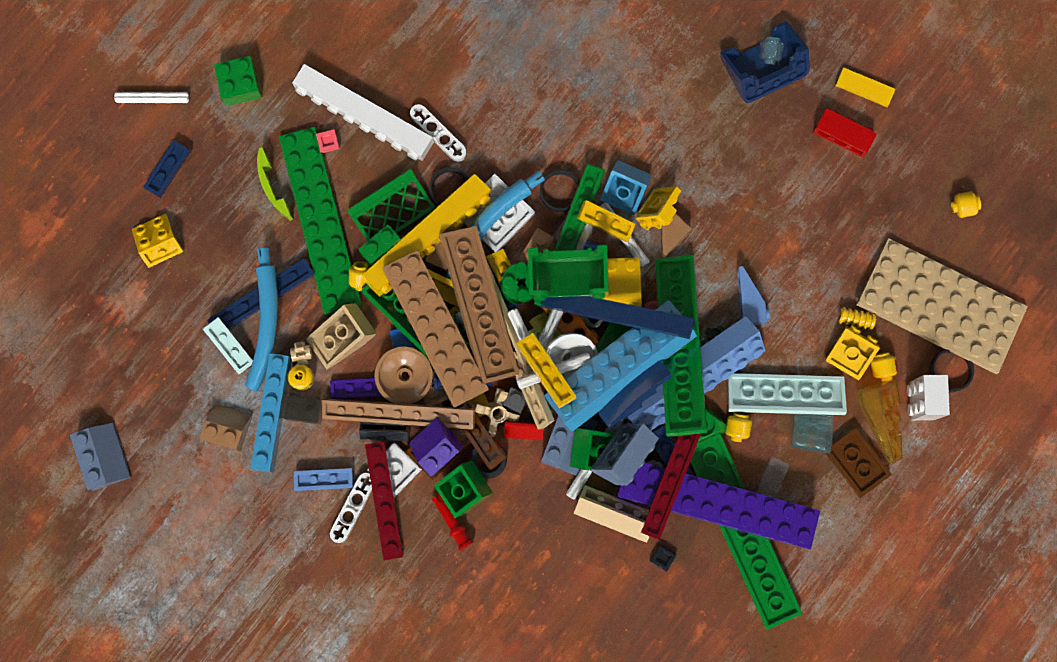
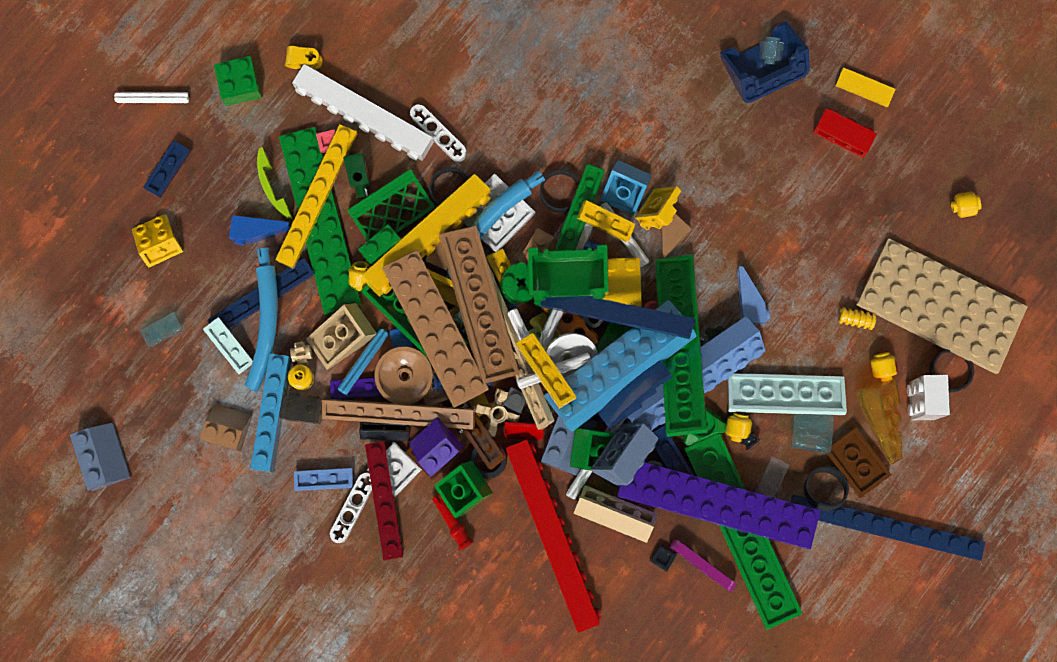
(161, 330): none -> clear light blue plate
(252, 230): none -> blue slope
(298, 56): none -> yellow piece
(316, 196): none -> yellow plate
(356, 166): none -> dark green torso
(363, 361): none -> dark azure axle
(552, 536): none -> red brick
(670, 485): dark red plate -> none
(702, 565): none -> magenta beam
(750, 441): none -> black bush
(838, 475): none -> black tyre
(853, 352): yellow plate -> none
(898, 530): none -> dark blue plate

